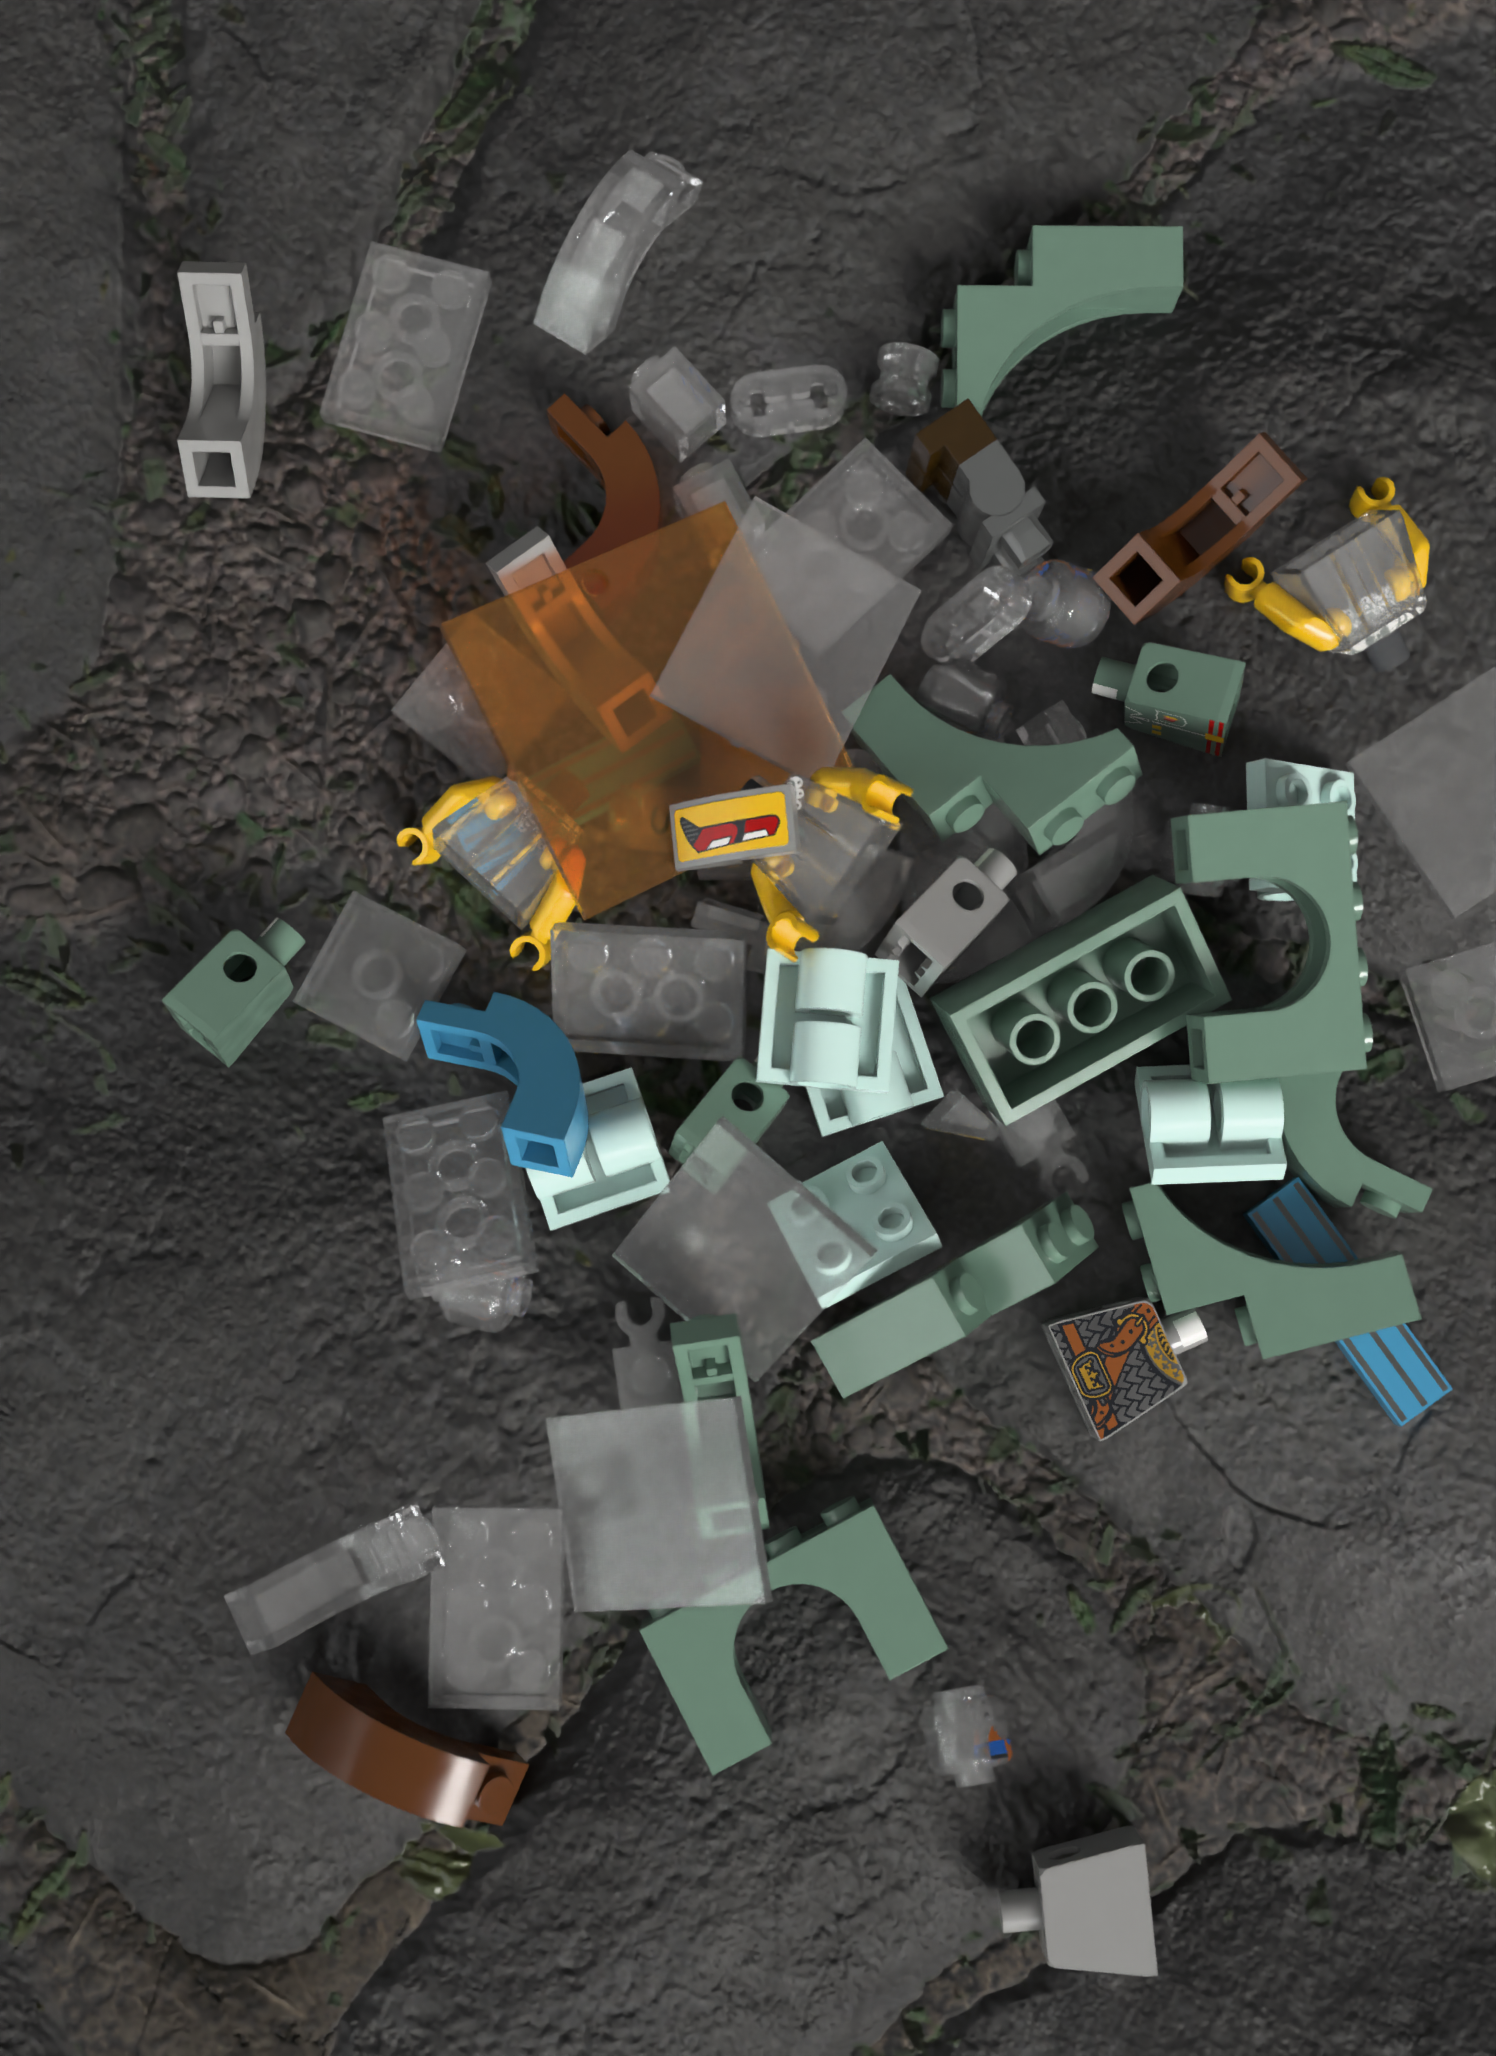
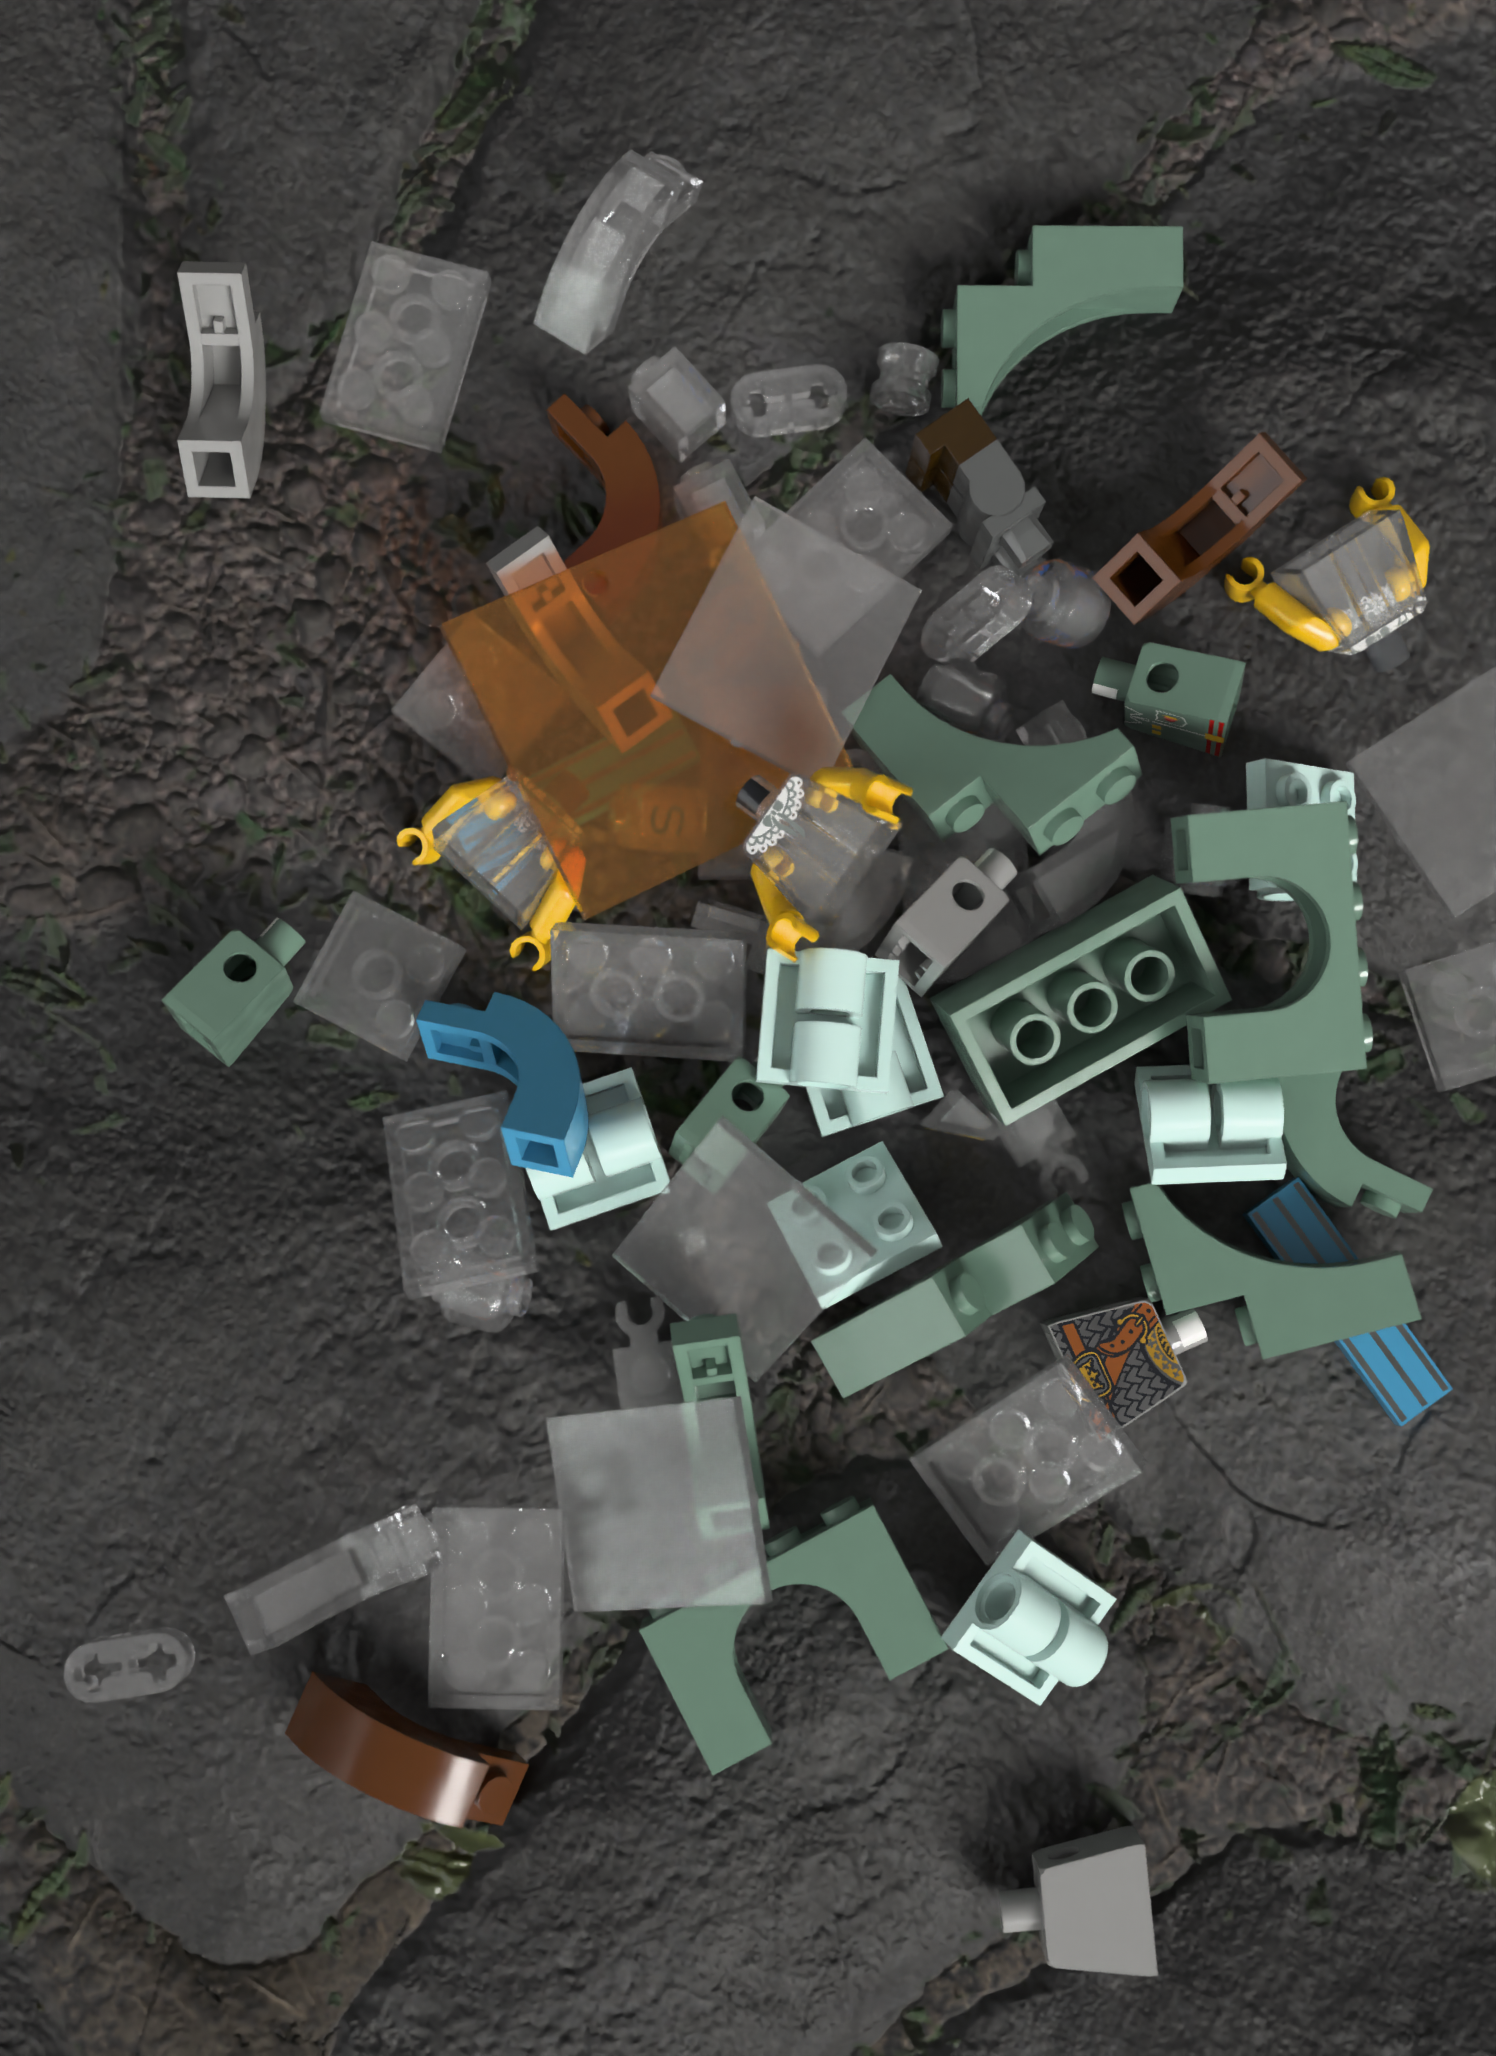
(131, 1680): none -> clear beam
(735, 827): slope -> none
(966, 1735): clear head -> none
(1028, 1459): none -> clear plate
(1033, 1621): none -> light aqua plate

